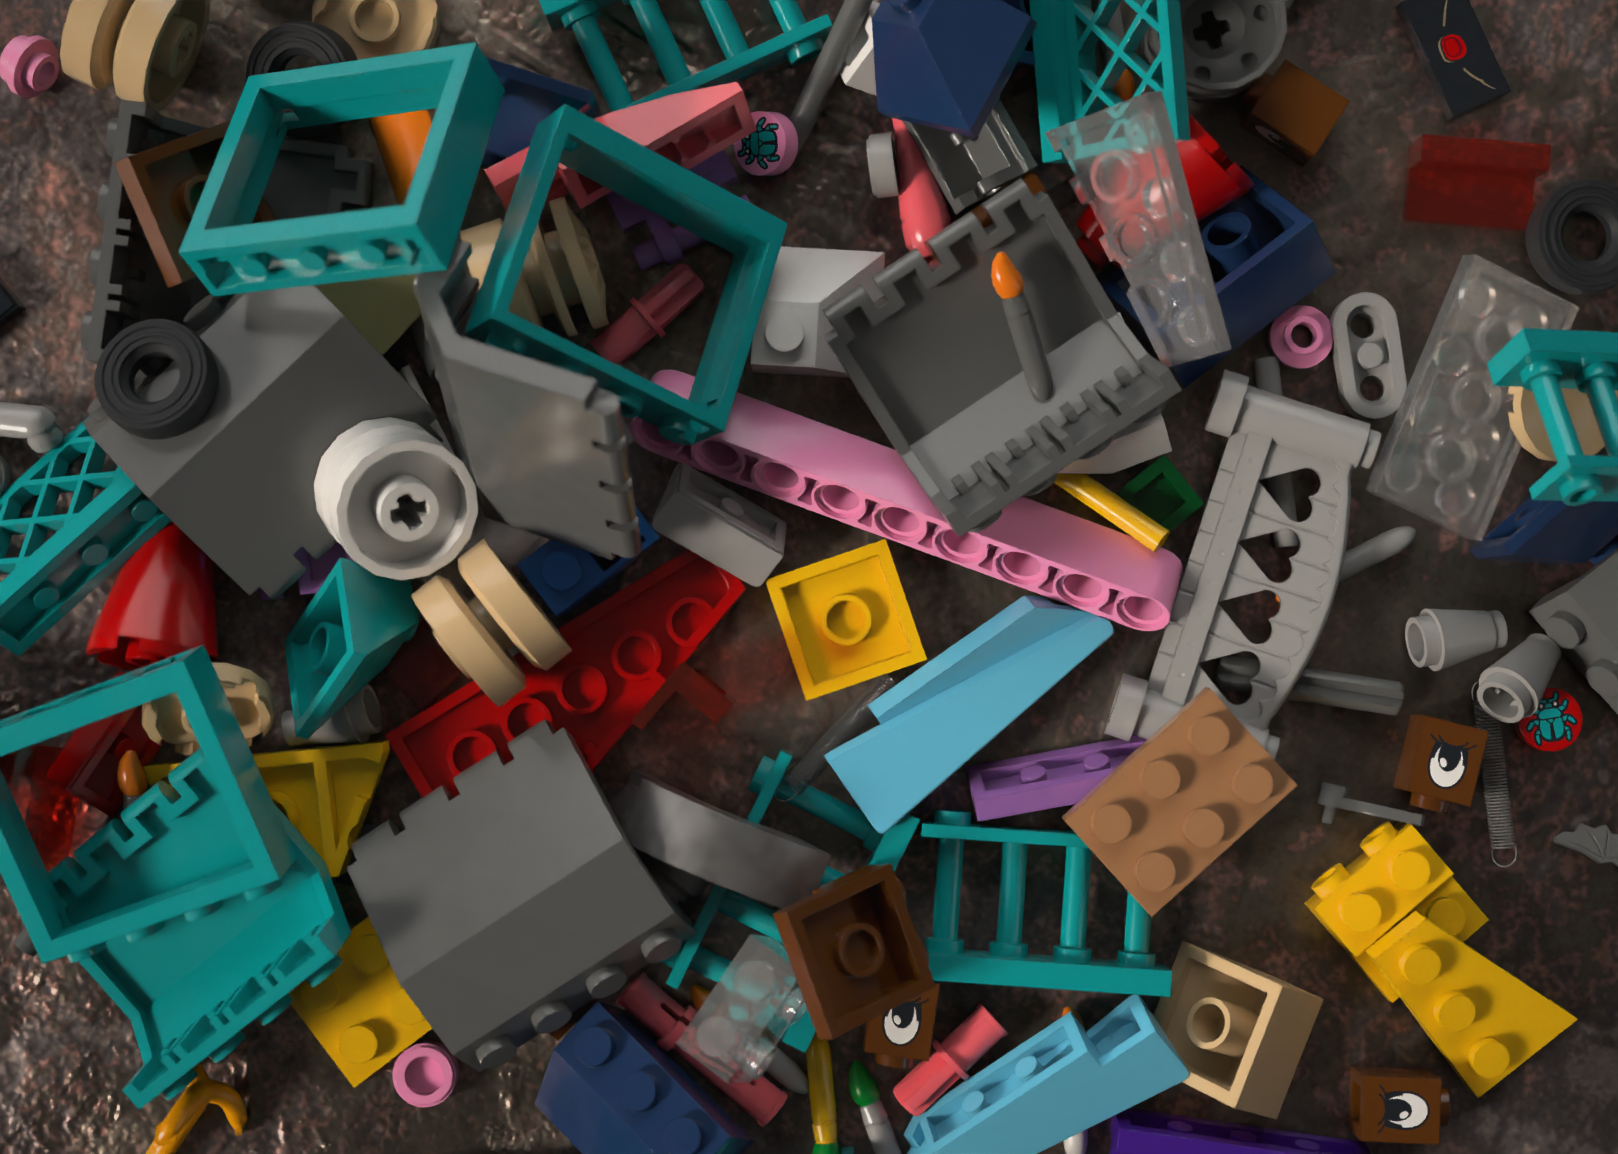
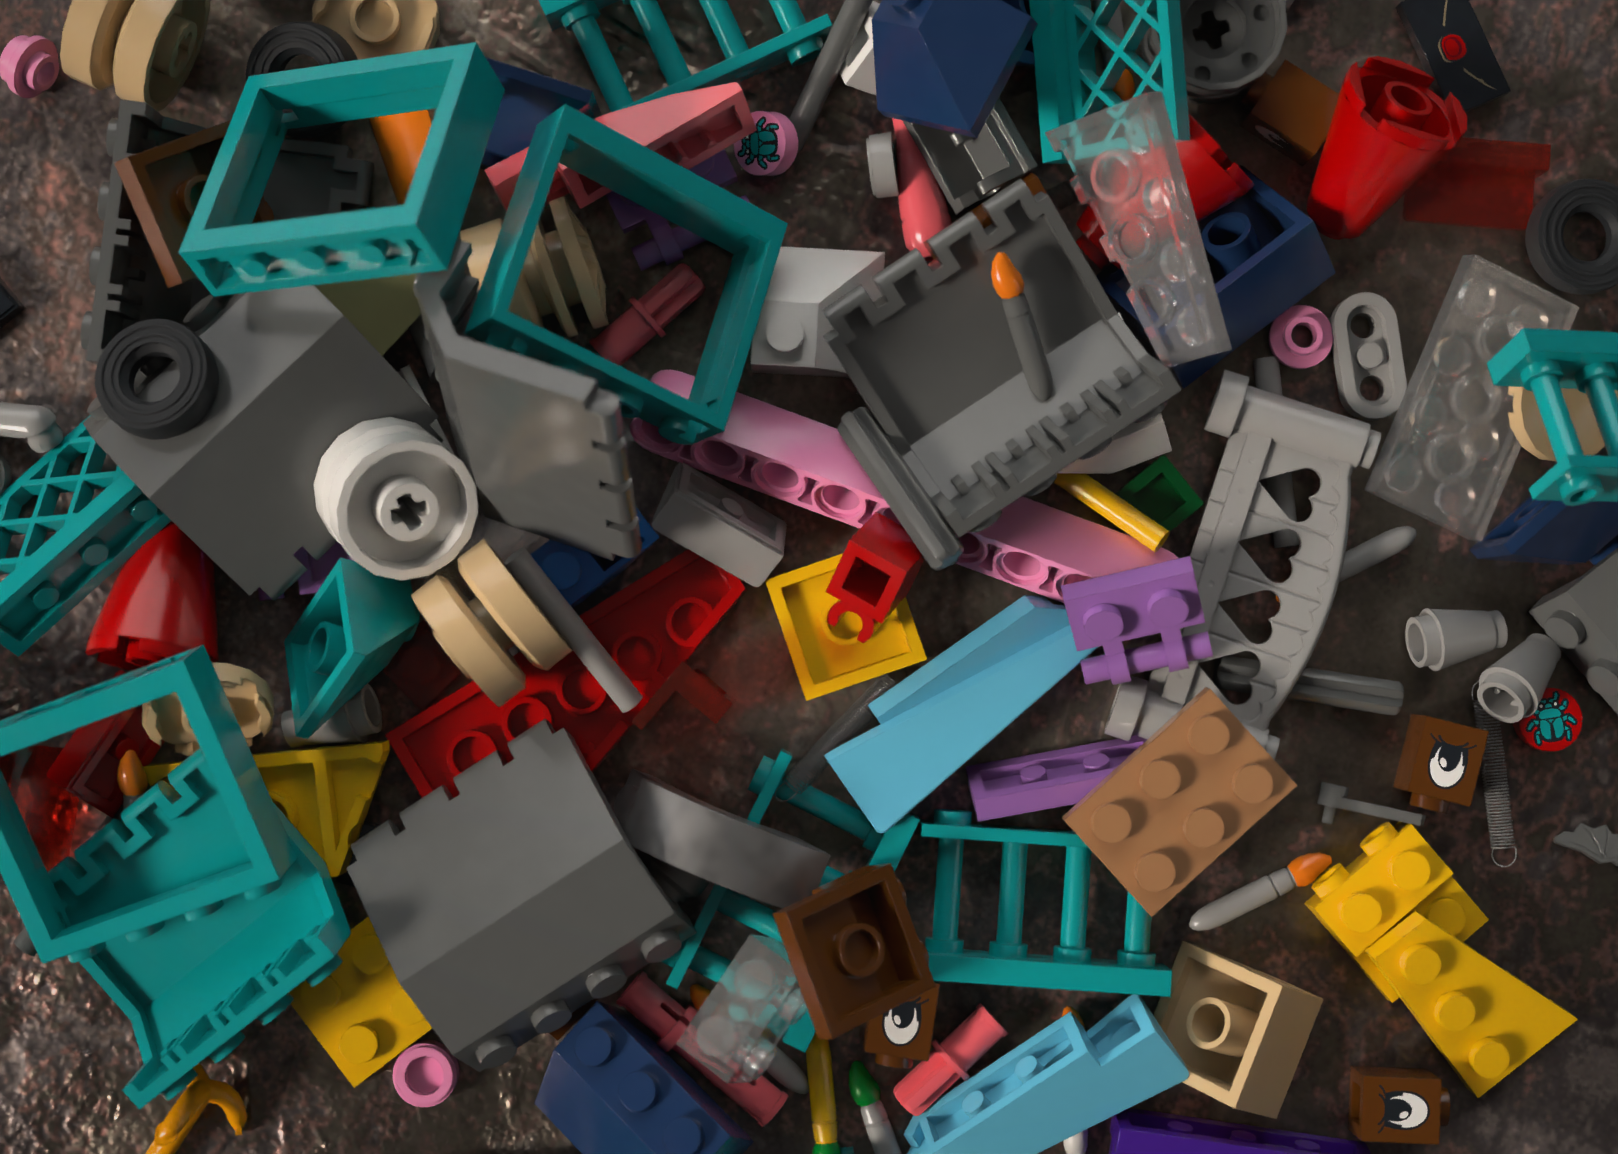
(573, 629): none -> light grey bar
(874, 574): none -> red brick
(900, 488): none -> dark grey axle
(1133, 606): none -> medium lavender plate
(1298, 873): none -> light grey piece
(1380, 144): none -> red cone

